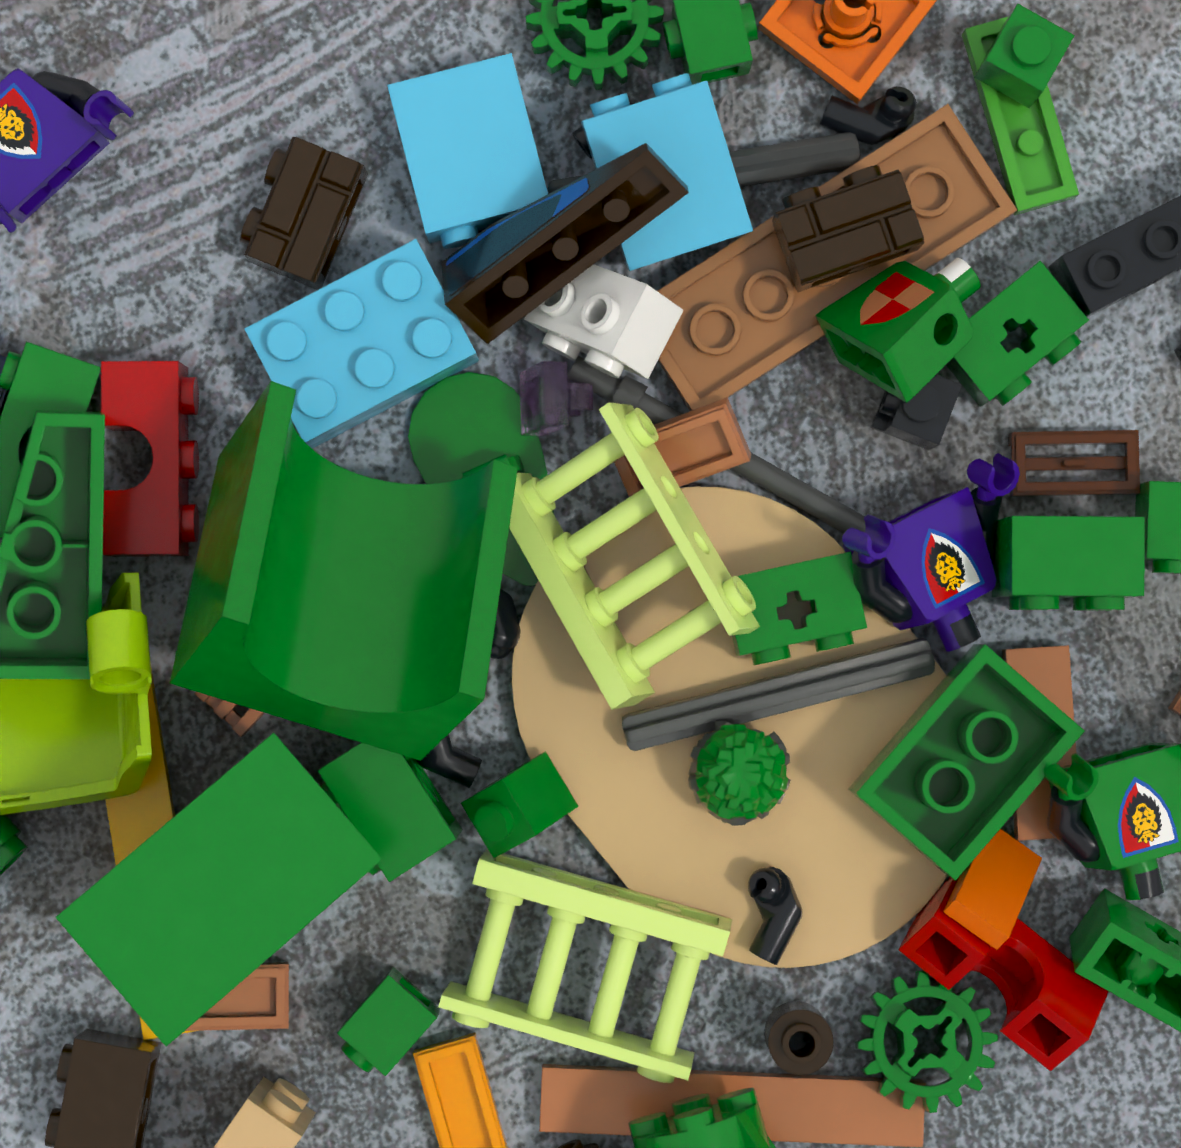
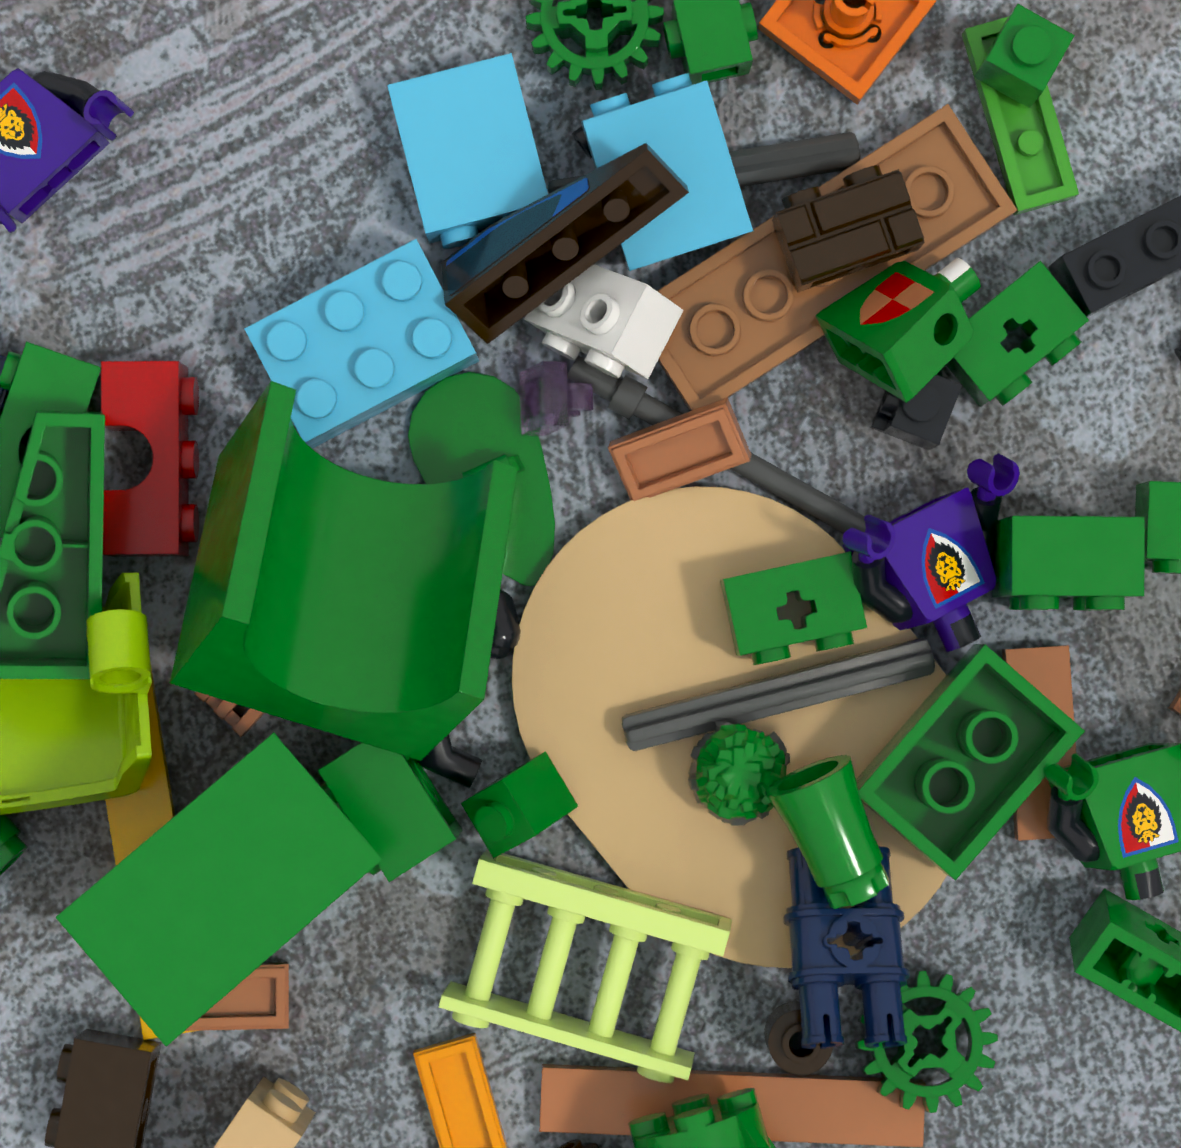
(304, 212): dark brown brick -> none
(387, 1023): green brick -> none
(592, 612): yellowish green fence -> none
(779, 910): black arm -> none
(824, 967): none -> dark blue pin
(831, 829): none -> green plant
(874, 121): black arm -> none
(994, 889): orange tile -> none
(1046, 1001): red arch -> none
(1129, 462): reddish brown tile -> none

